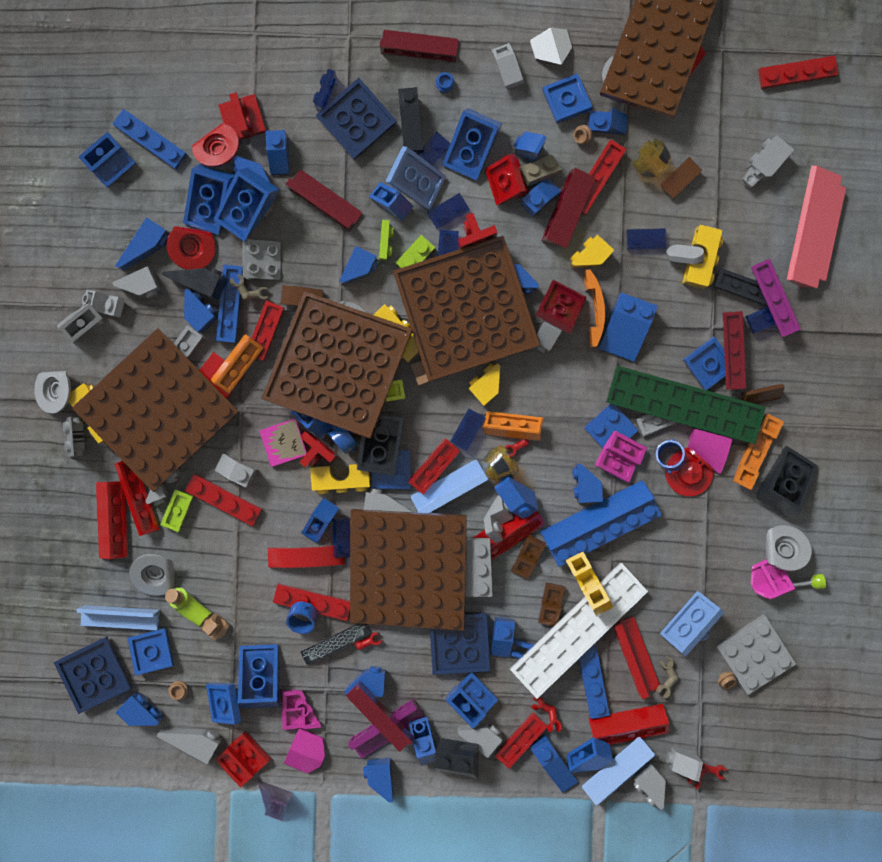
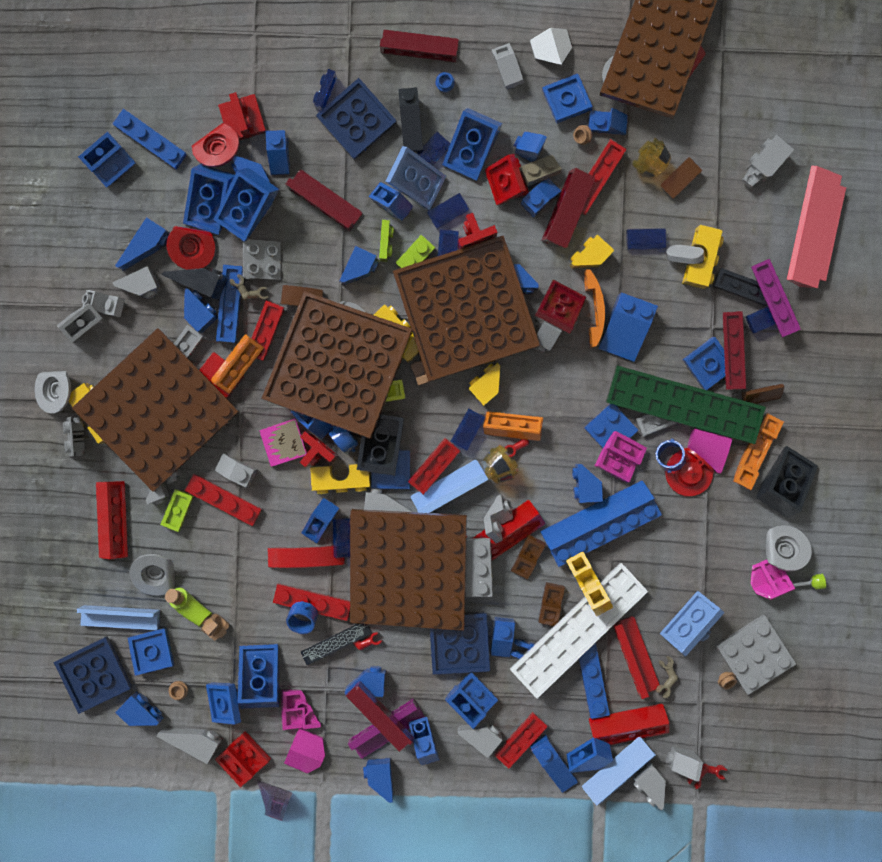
(136, 498): red plate -> none
(457, 758): black slope -> none
(517, 497): blue slope -> none
(552, 713): red arm -> none
(798, 72): red plate -> none

